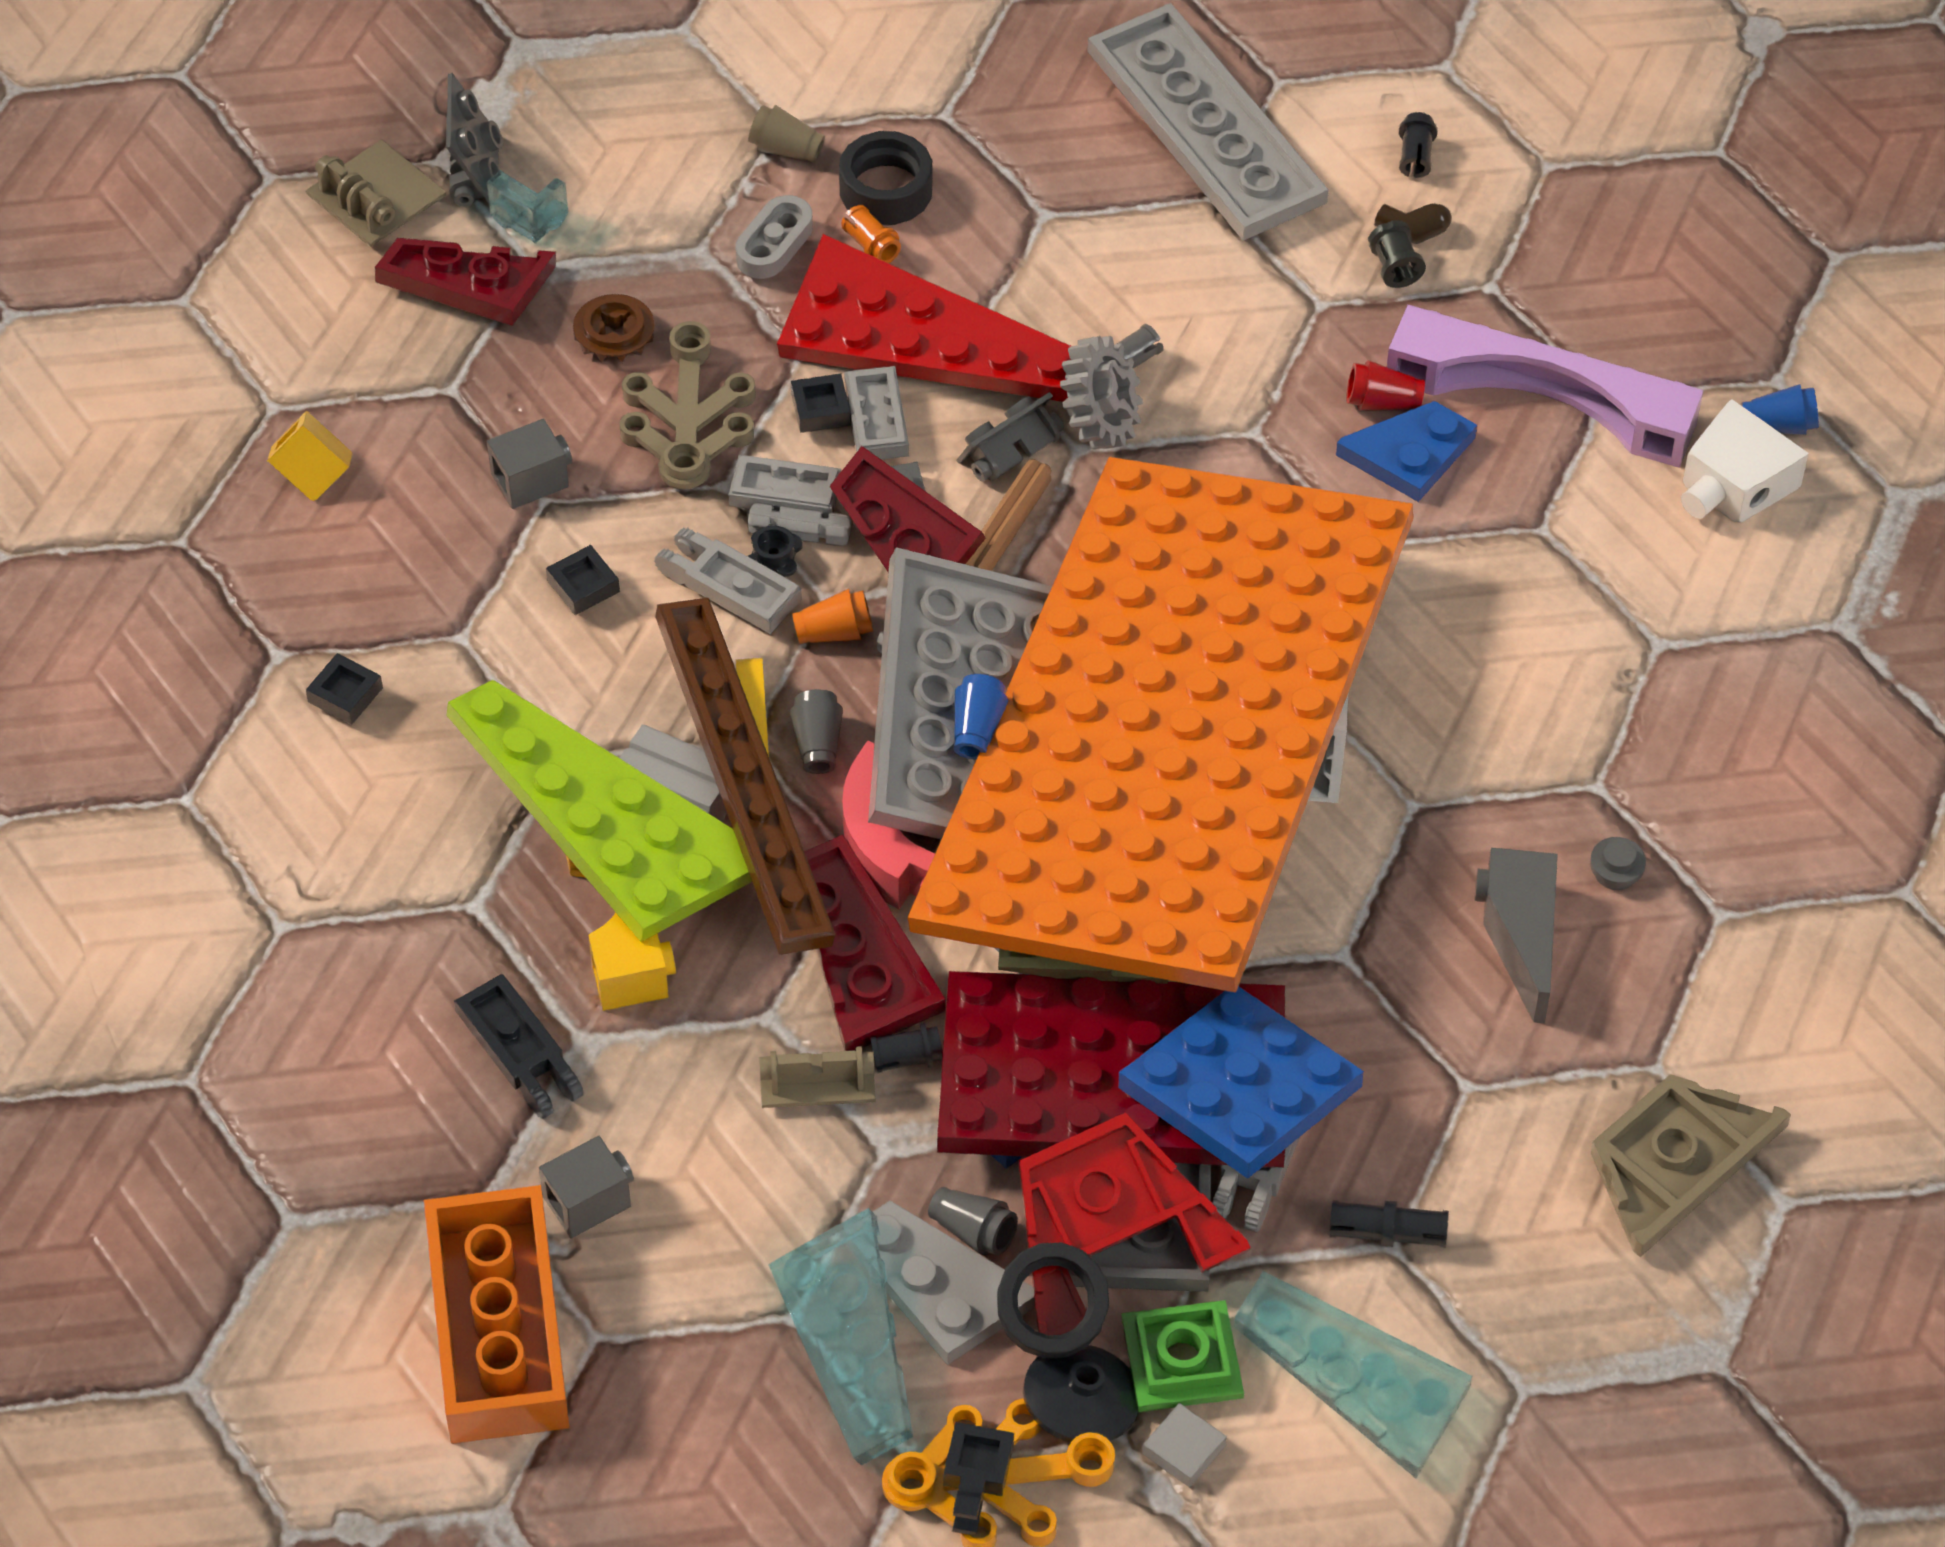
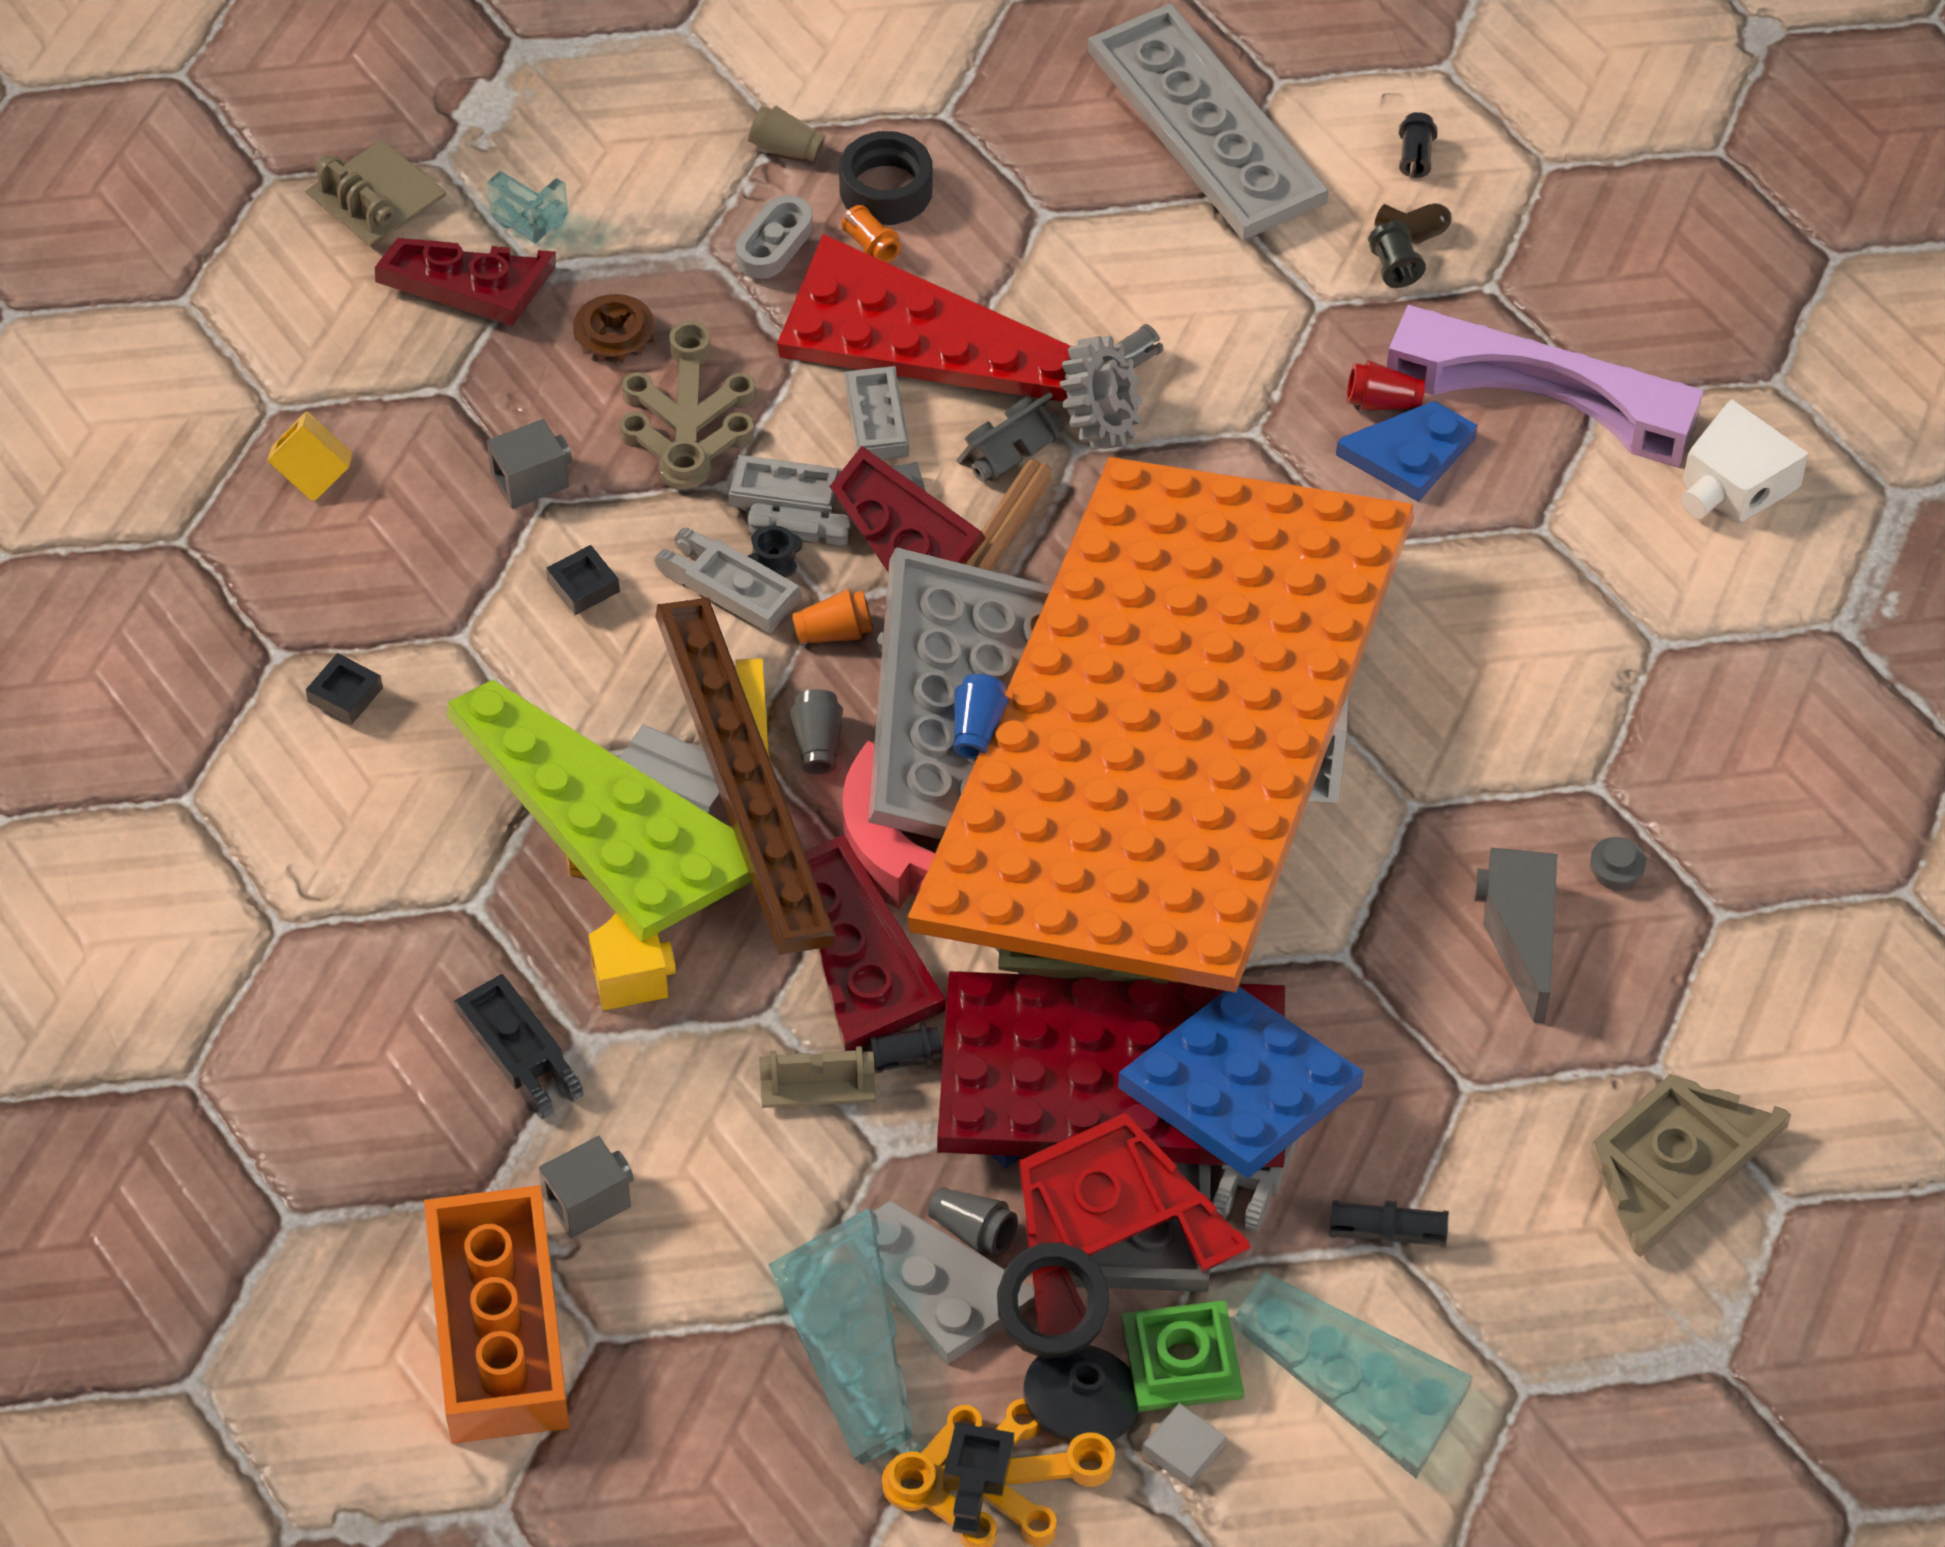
(471, 144): dark grey hinge -> none
(820, 403): black plate -> none
(1787, 410): blue cone -> none

